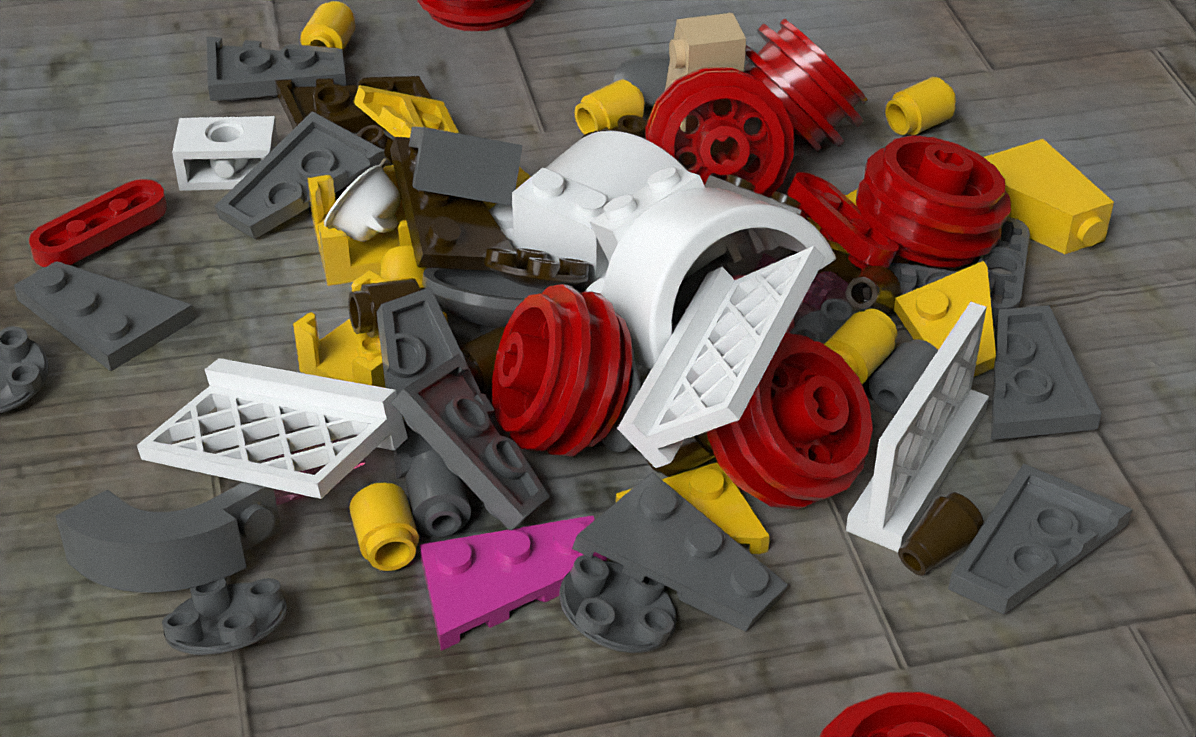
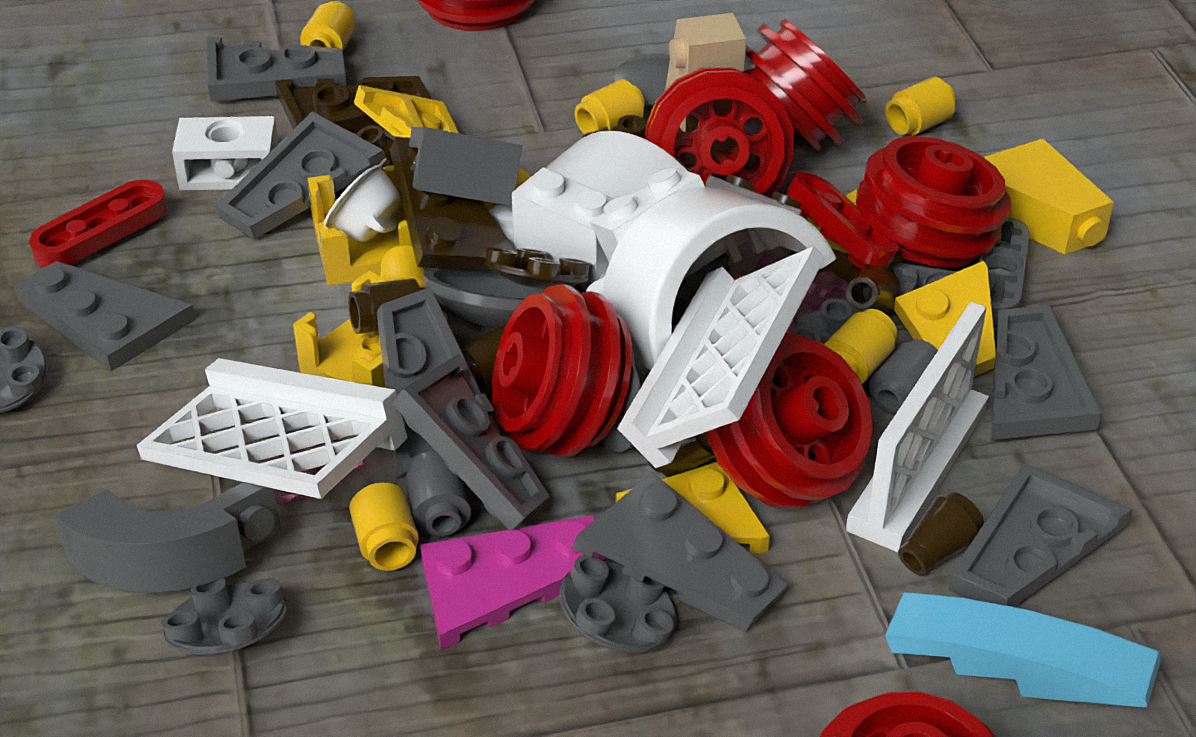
(1040, 651): none -> medium azure slope

